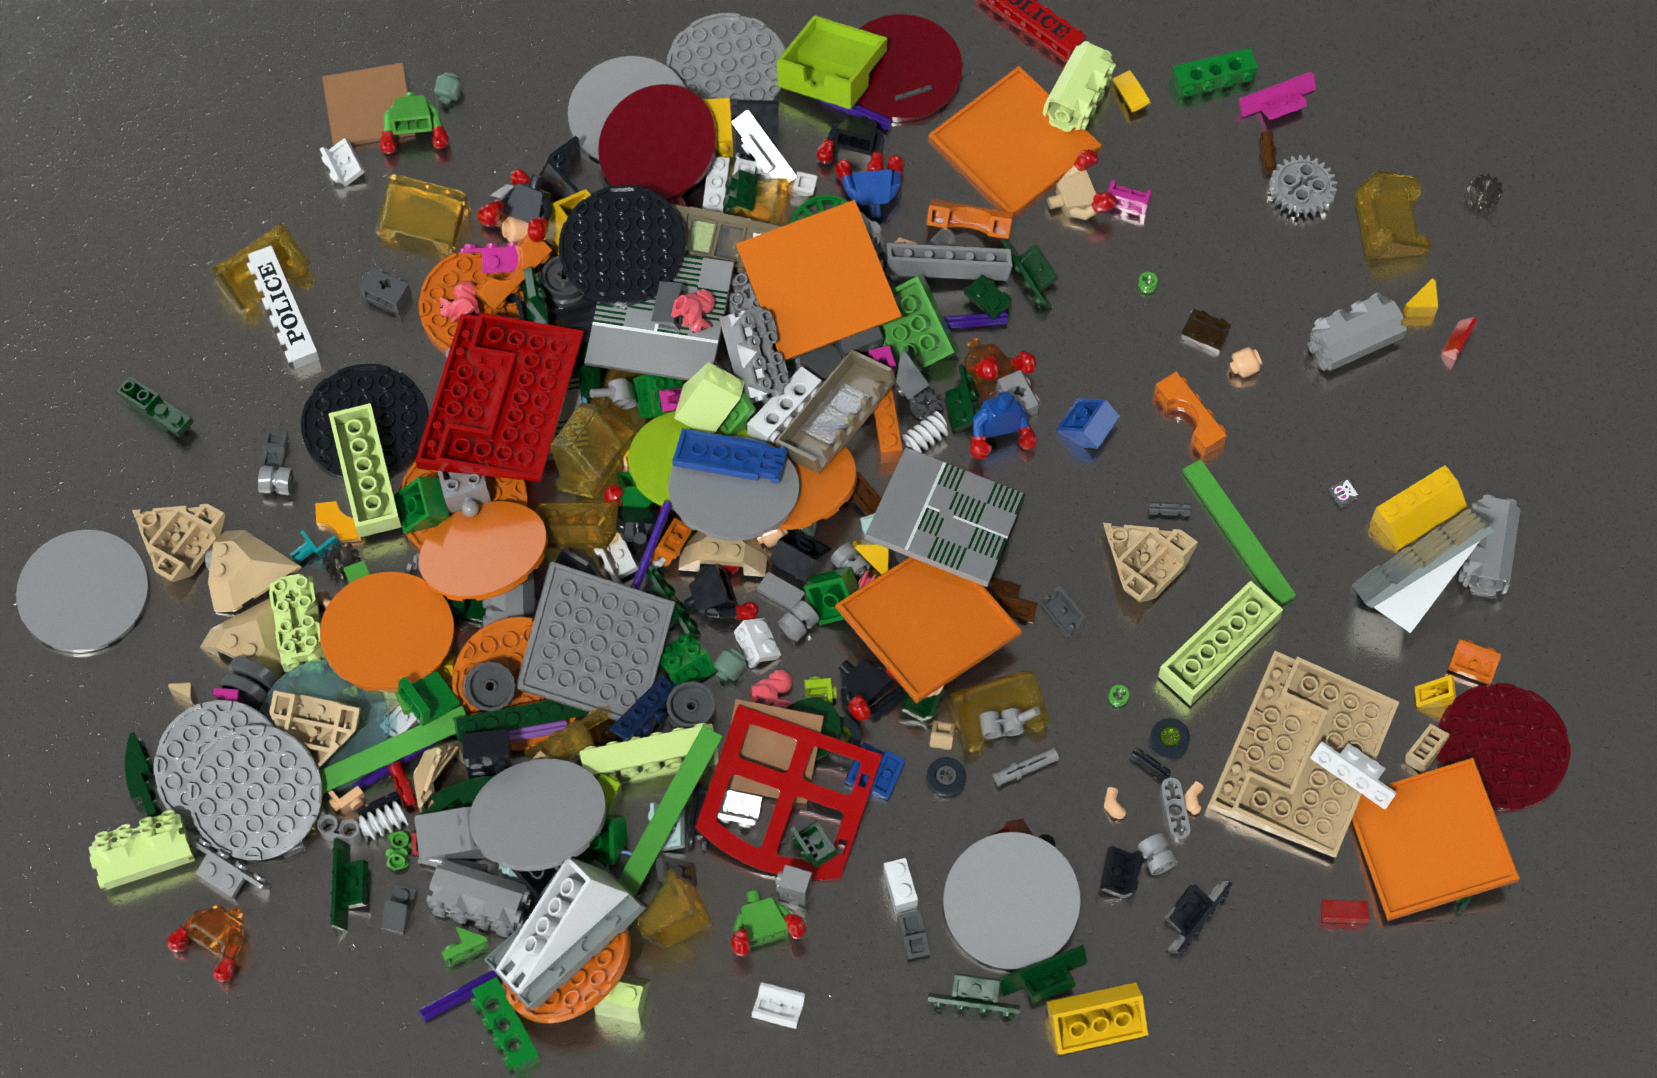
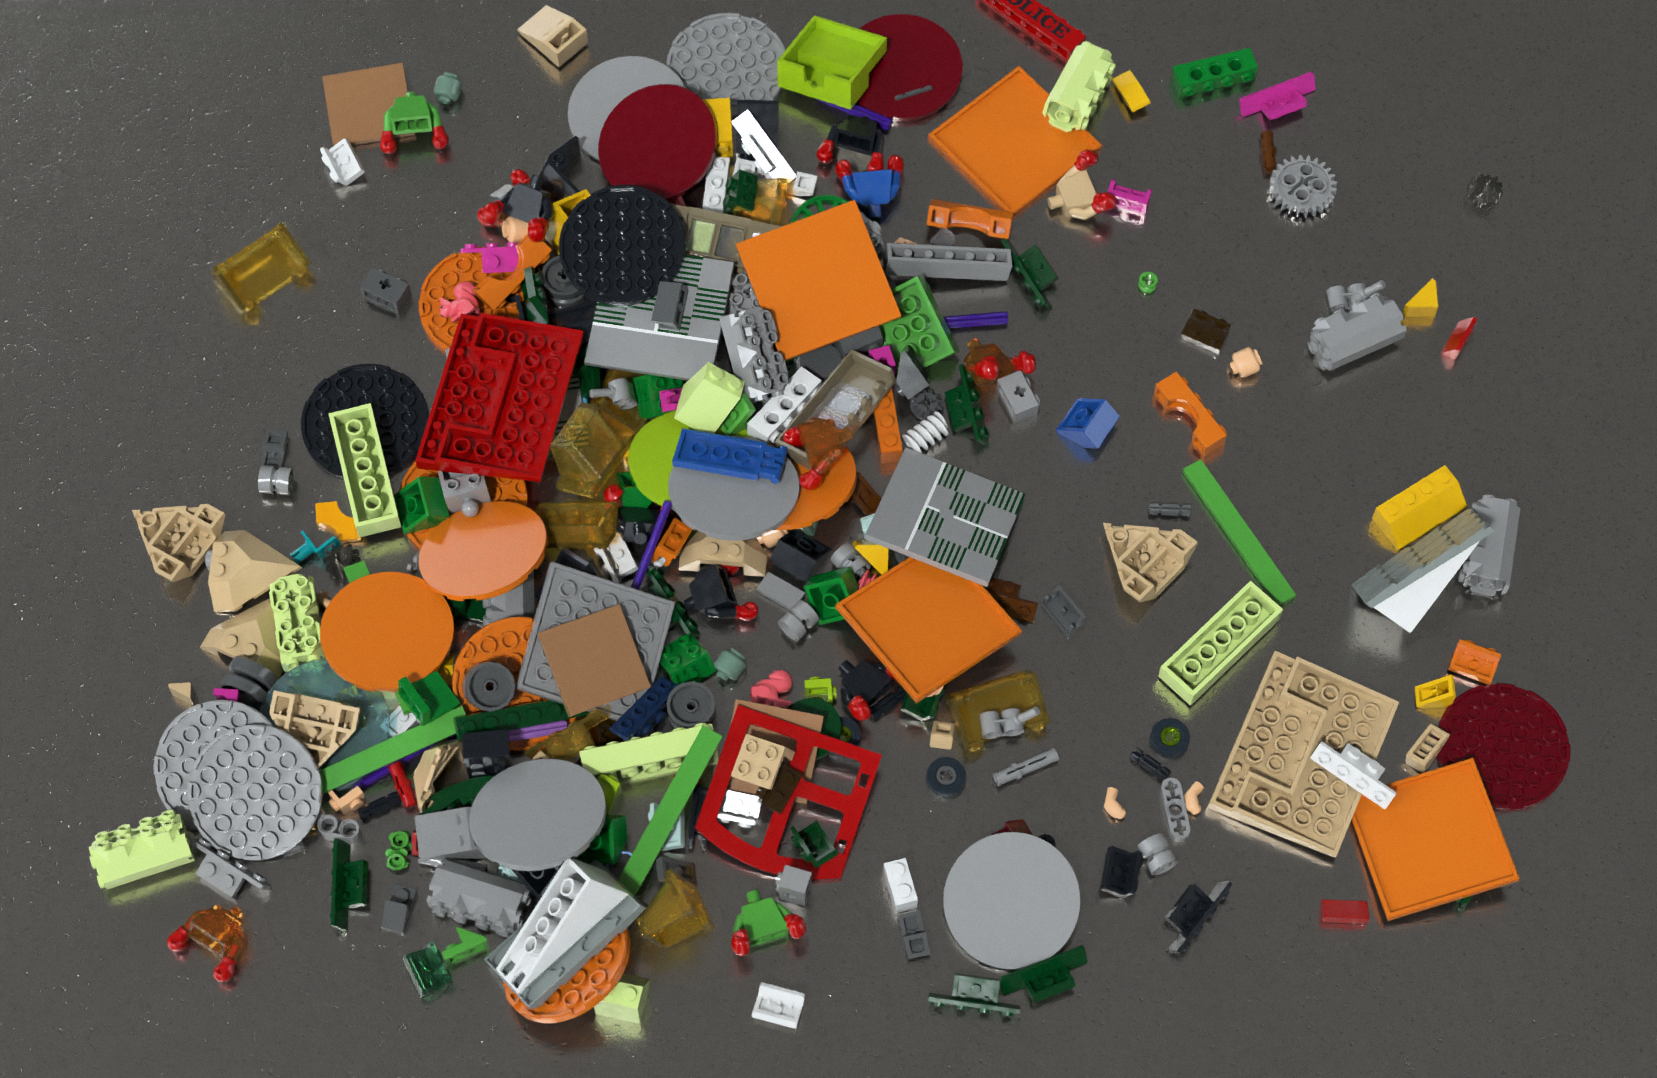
(82, 591): light grey tile -> none
(137, 775): dark green slope -> none
(154, 407): dark green slope -> none
(282, 306): white brick -> none
(382, 821): white piece -> none
(423, 212): clear yellow windscreen -> none
(427, 971): none -> clear green bracket
(455, 997): dark purple axle -> none
(491, 993): green brick -> none
(554, 34): none -> tan slope
(593, 660): none -> medium nougat tile
(692, 307): coral animal -> none
(756, 641): white bracket -> none
(760, 761): none -> tan bracket
(781, 791): none -> dark brown bracket
(793, 199): clear axle -> none
(821, 444): none -> clear orange torso
(886, 774): blue slope -> none
(988, 297): dark green bracket -> none
(1000, 417): blue torso -> none
(1097, 1018): yellow slope -> none
(1114, 701): bright green bush -> none
(1340, 299): none -> light grey beam
(1343, 492): tile -> none
(1388, 216): clear yellow windscreen -> none

